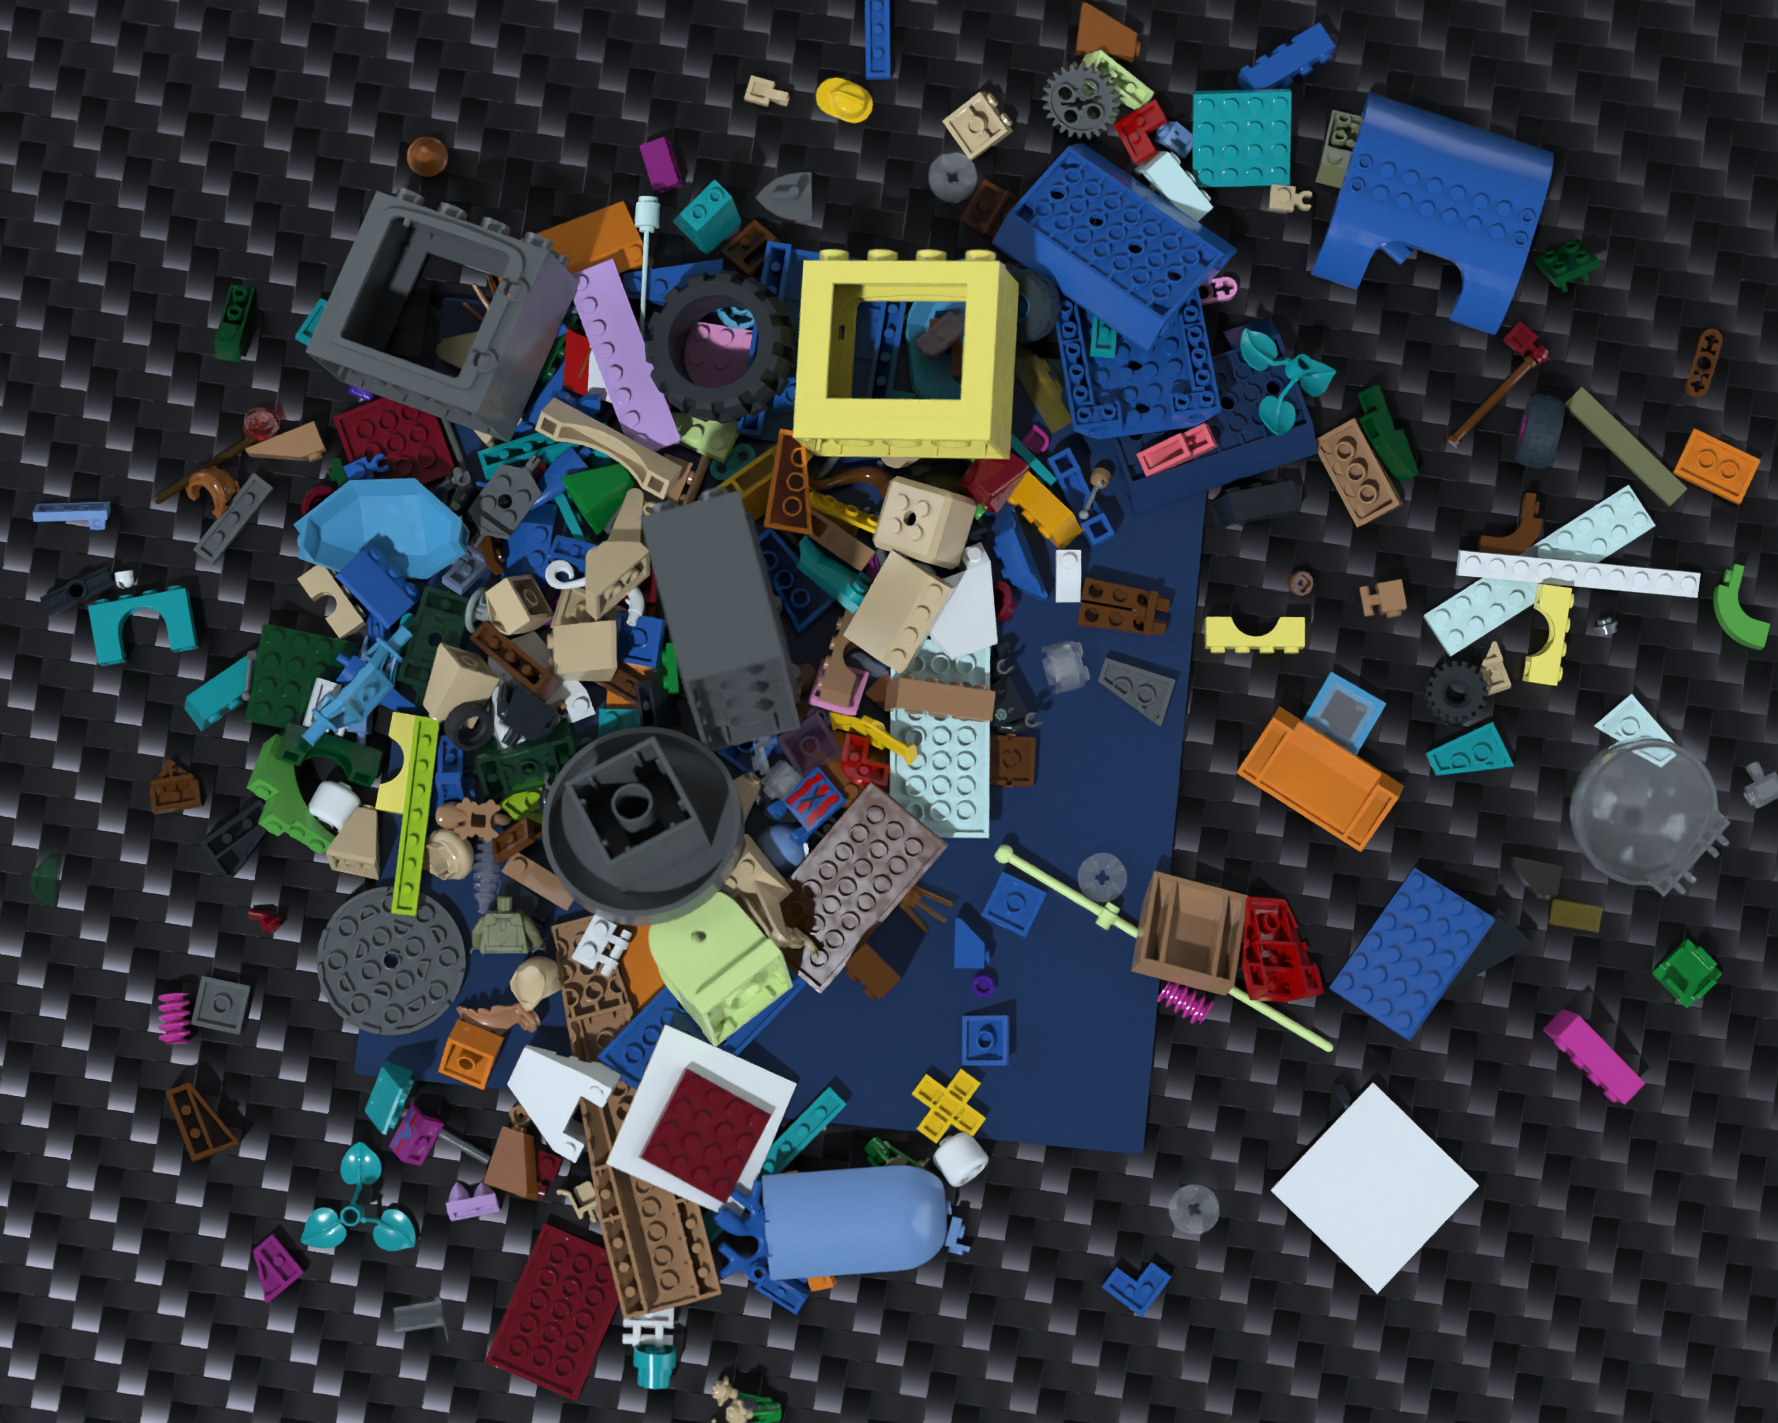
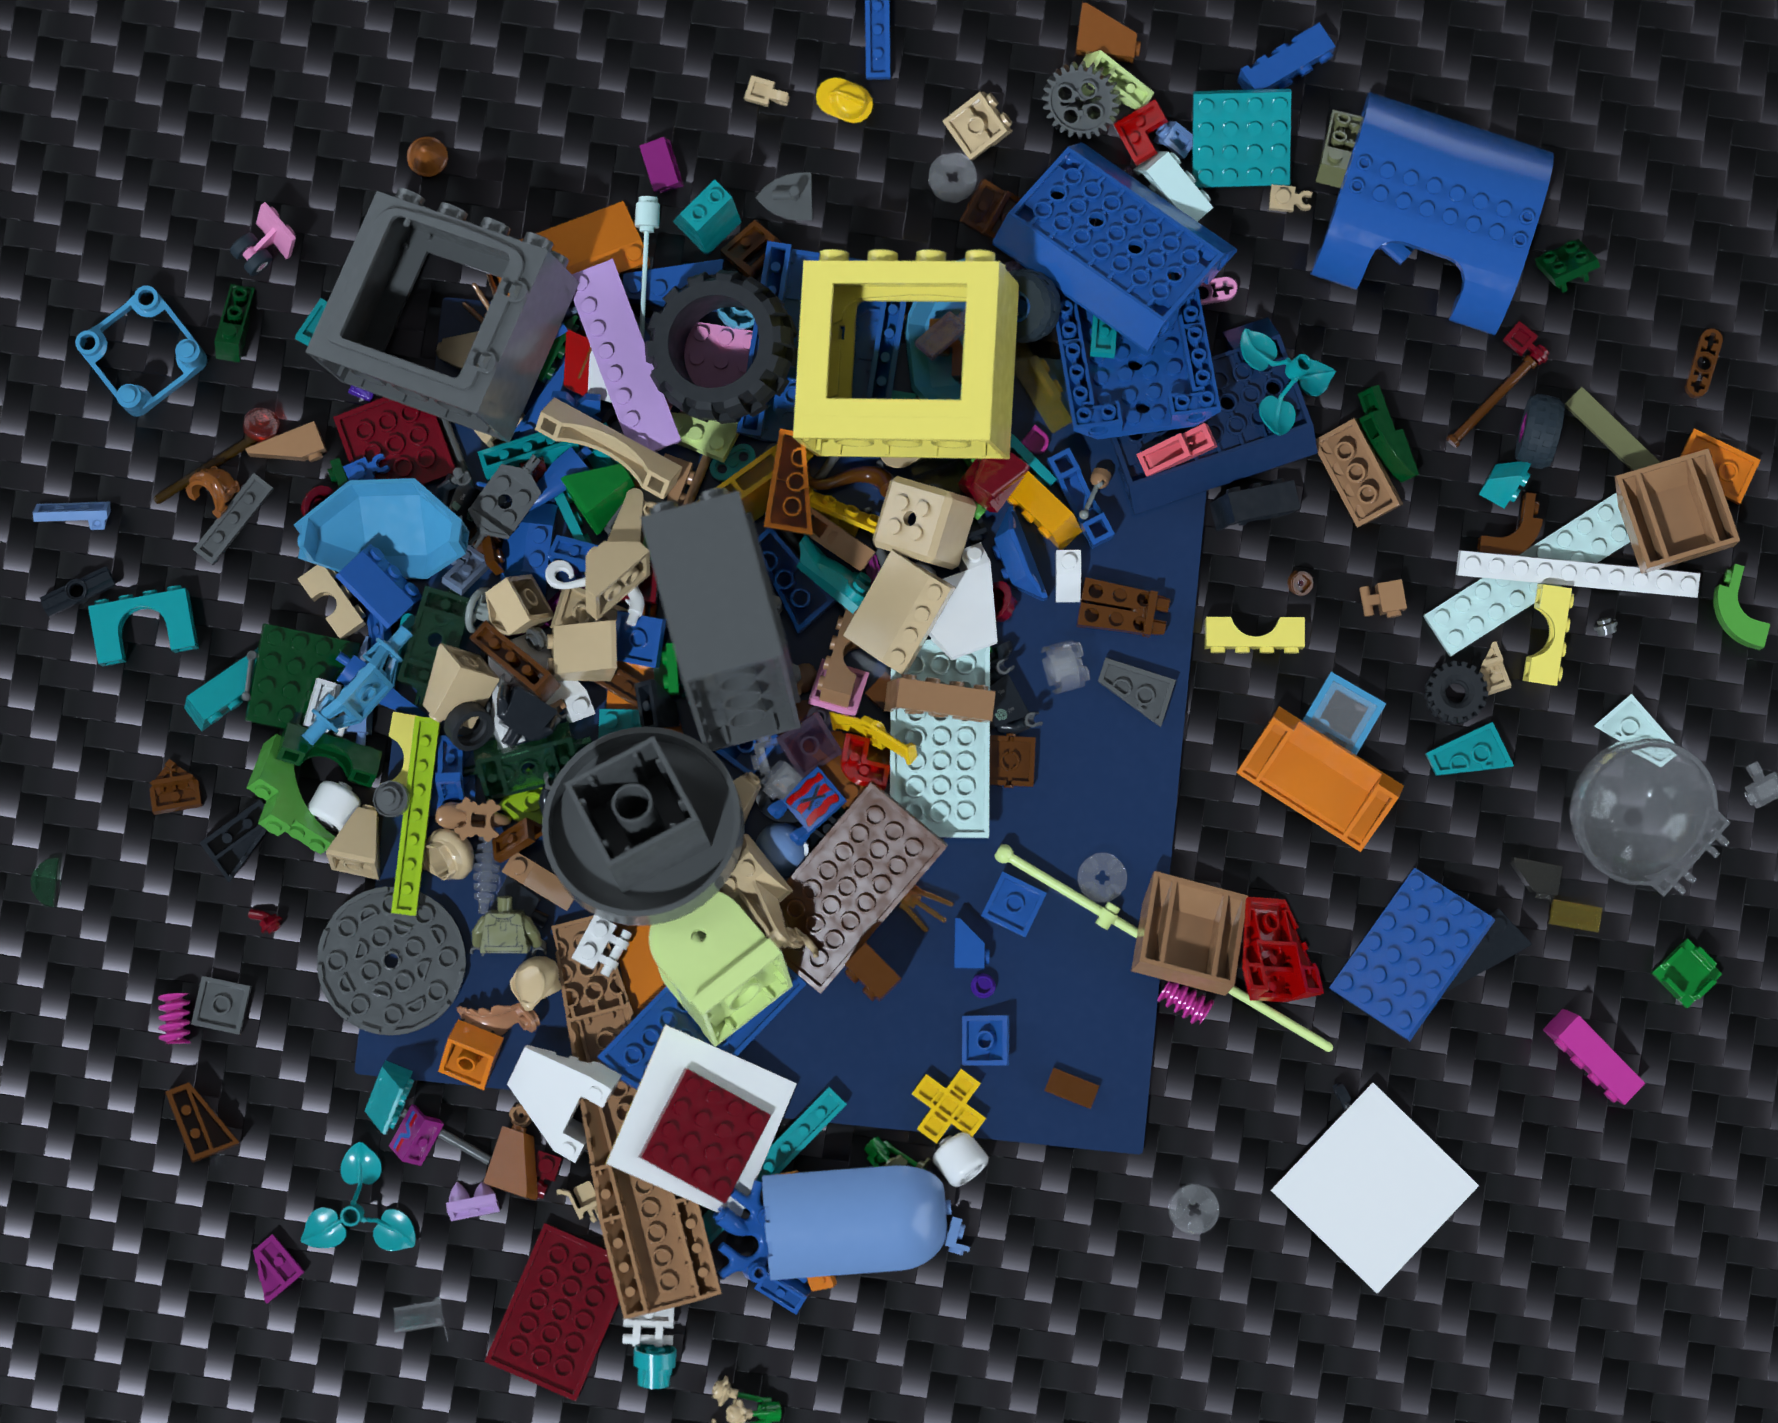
(124, 579): white hinge -> none
(131, 397): none -> dark azure piece
(255, 251): none -> bright pink plate
(391, 799): none -> dark grey plate
(536, 638): none -> dark grey plate
(1071, 1088): none -> reddish brown tile
(1137, 1294): blue plate -> none
(1504, 482): none -> teal slope
(1675, 511): none -> medium nougat slope

